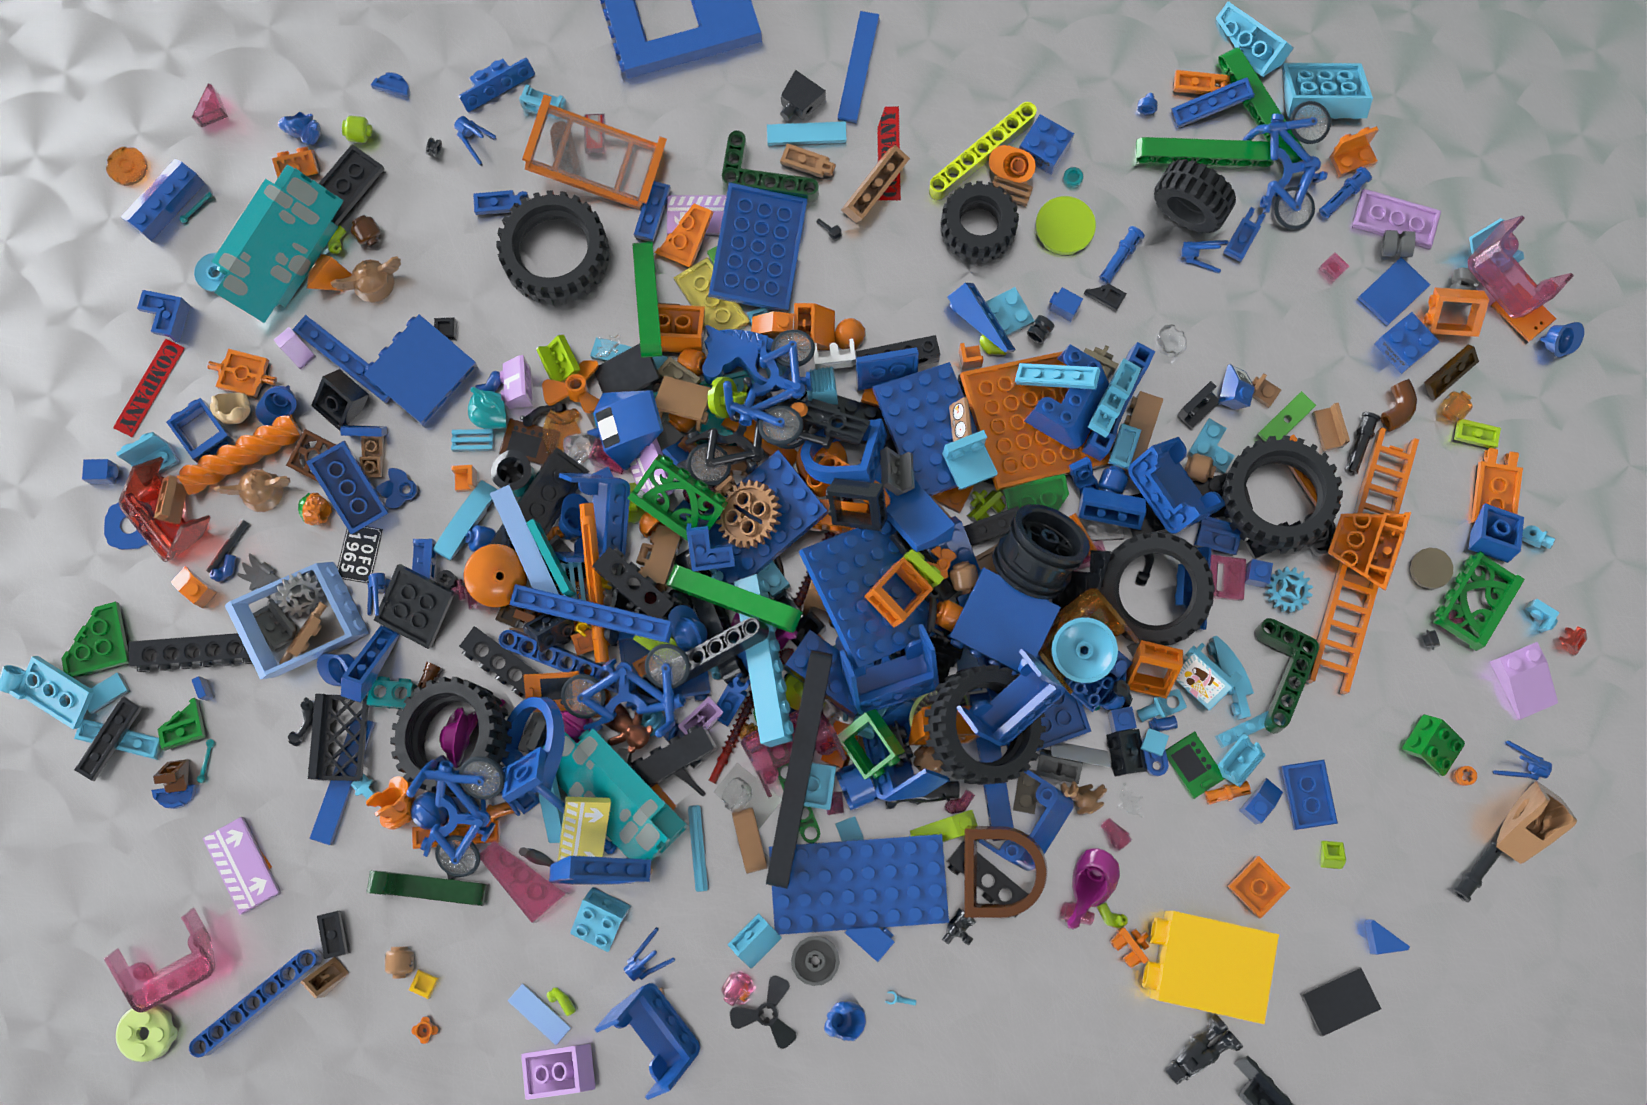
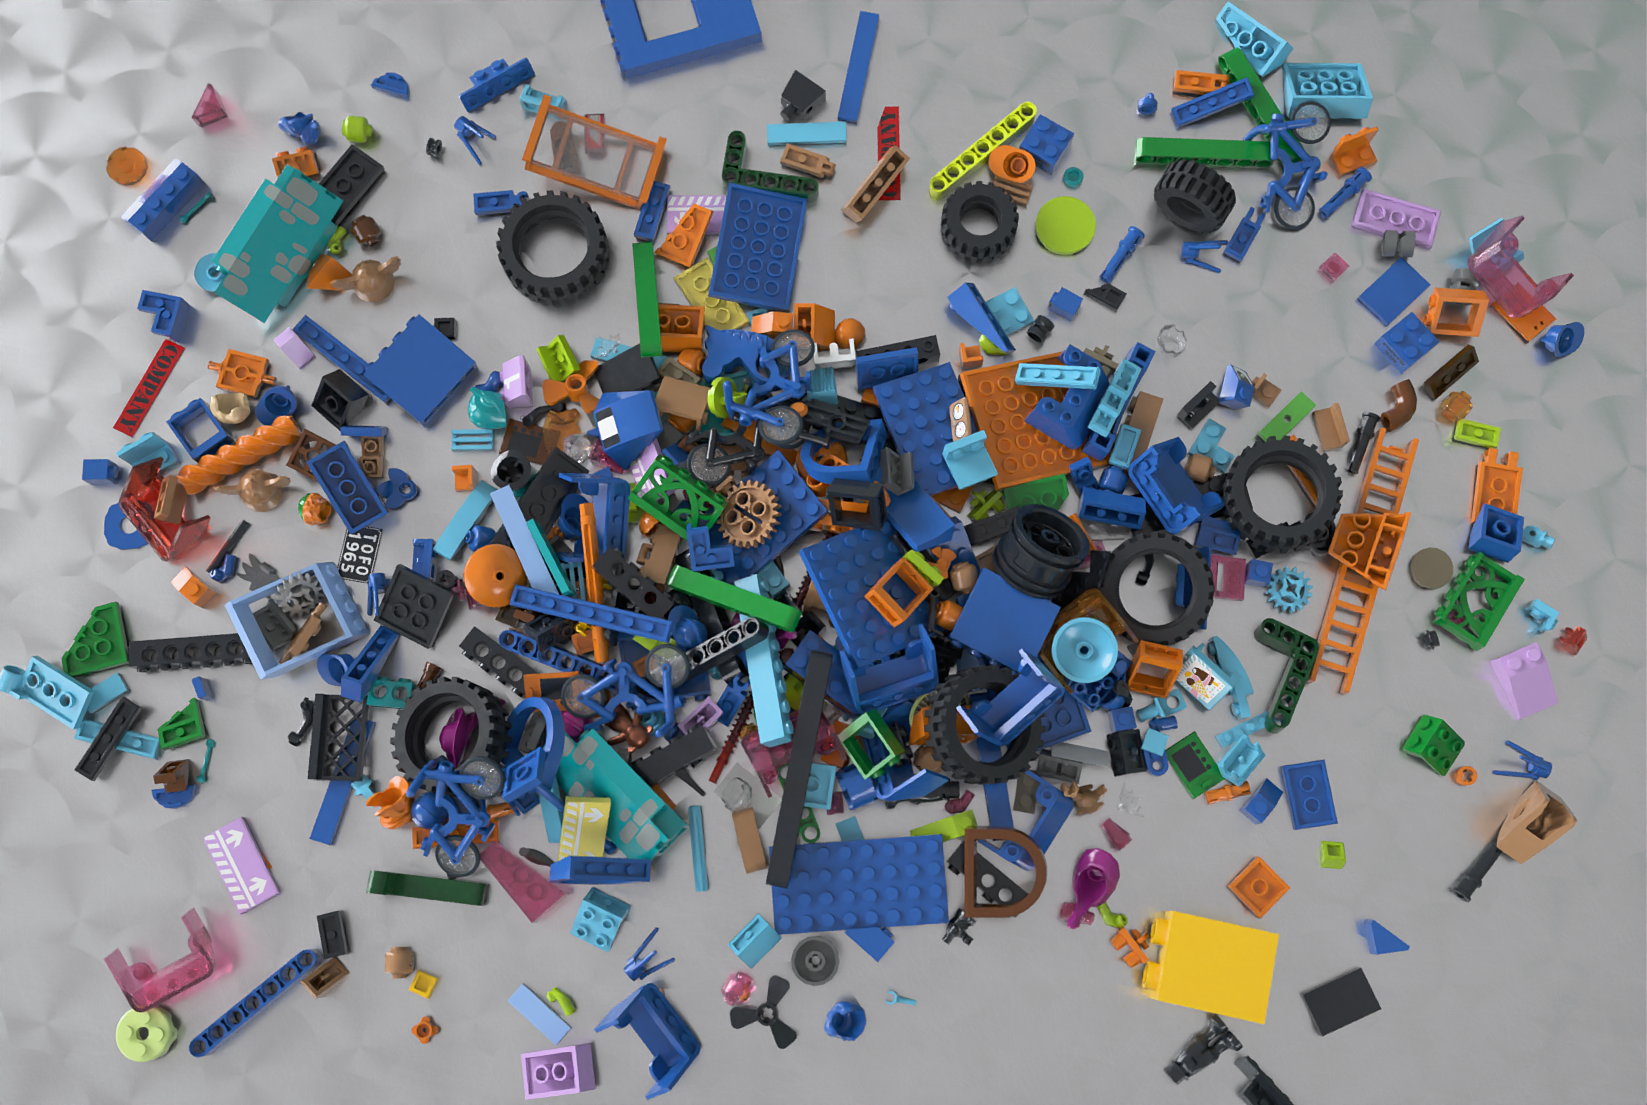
(834, 232): black hand -> none

